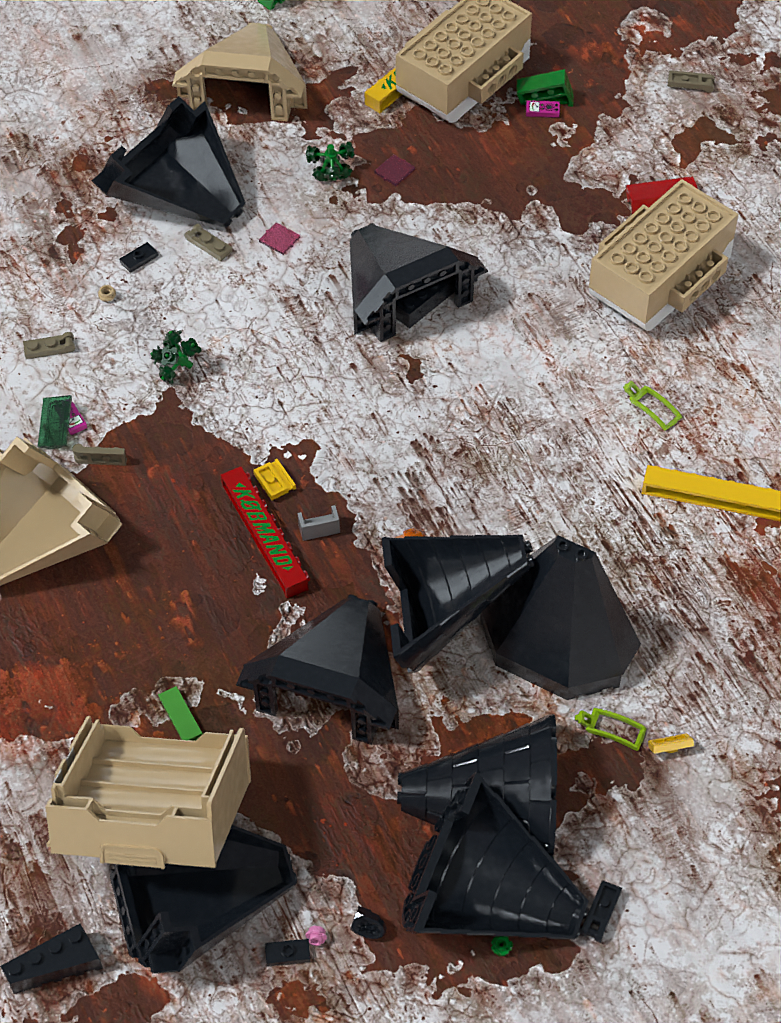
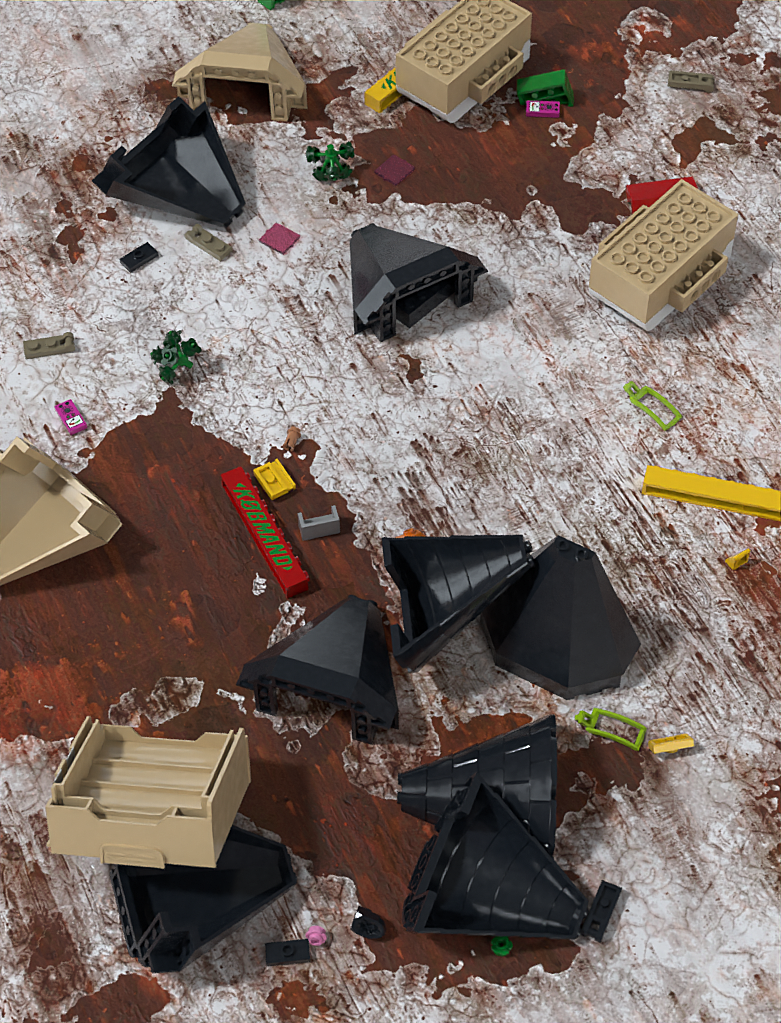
(53, 960): black wedge -> none
(54, 422): clear green piece -> none
(99, 455): dark tan plate -> none
(106, 293): tan plate -> none
(180, 714): bright green tile -> none
(292, 437): none -> nougat pin
(738, 559): none -> yellow slope

